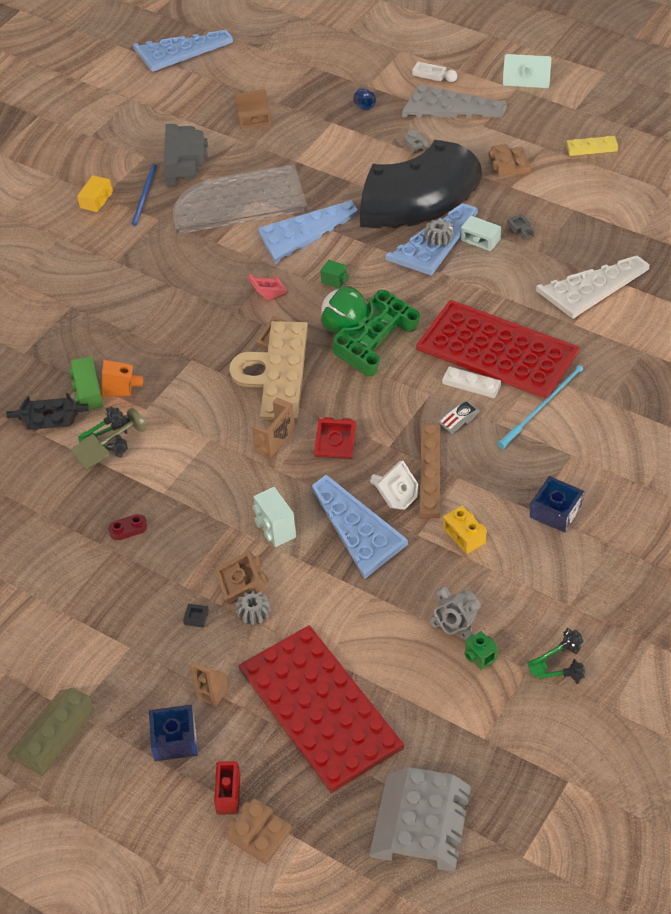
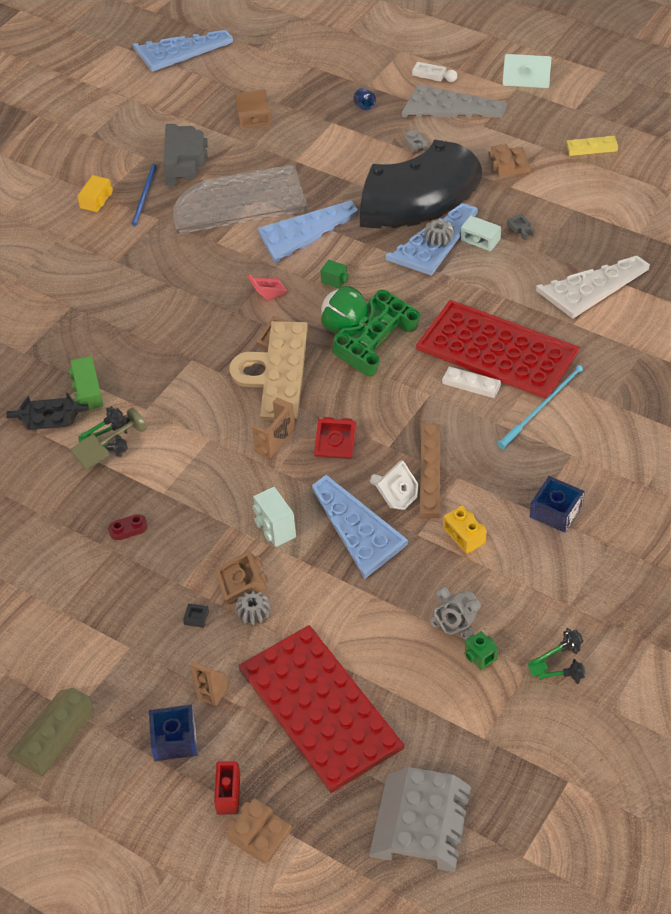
(118, 379): orange torso -> none
(457, 416): slope -> none

